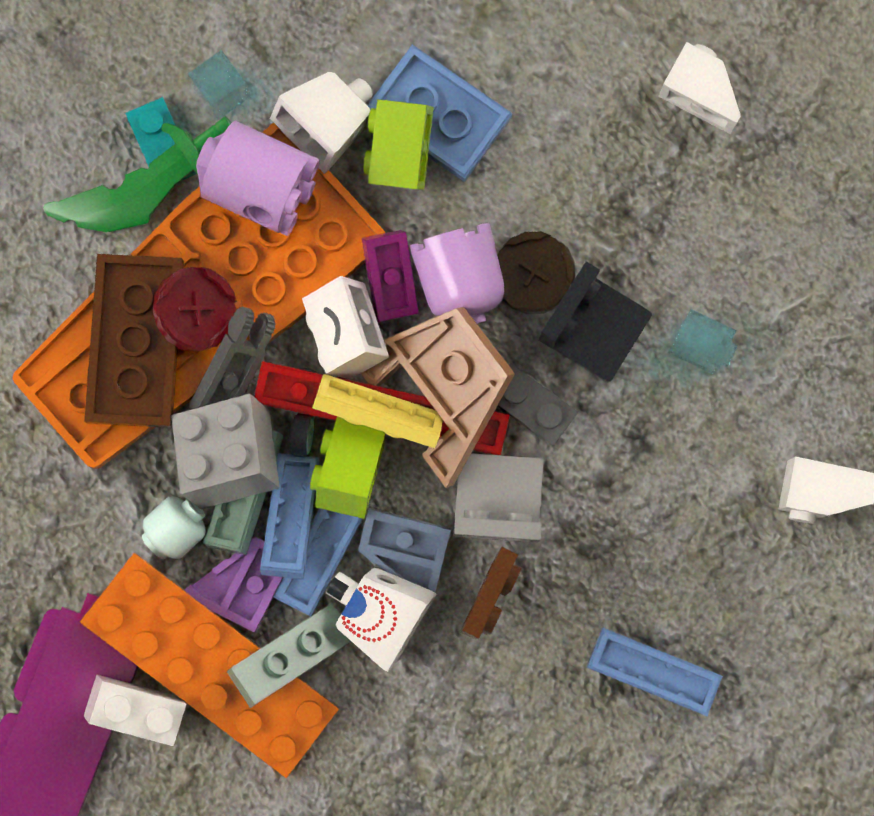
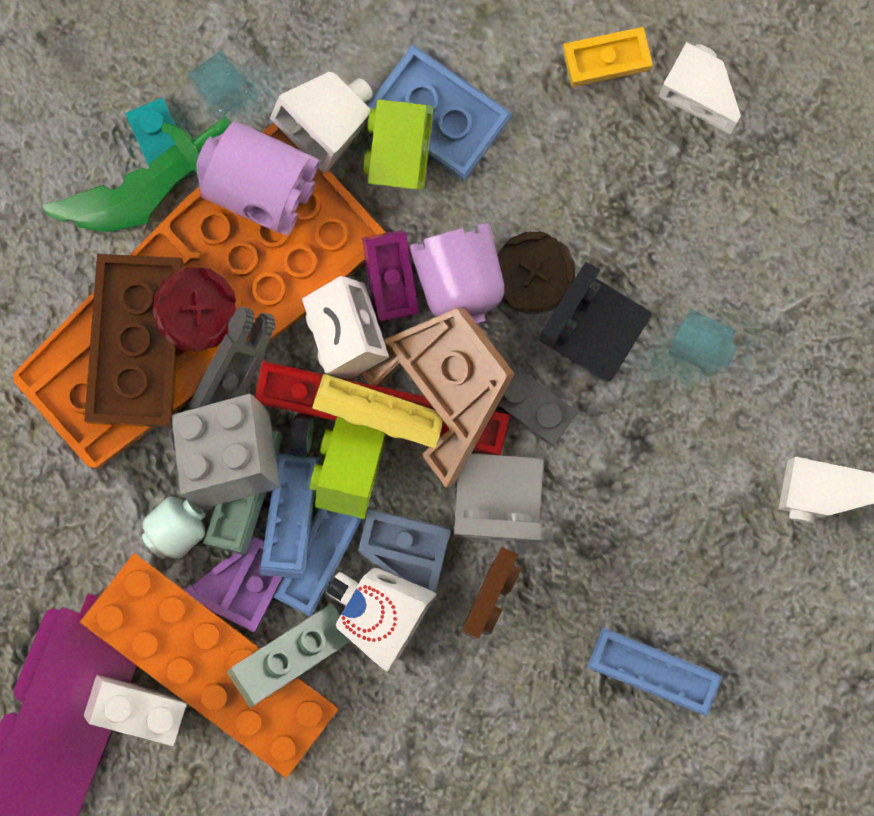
(607, 57): none -> yellow plate

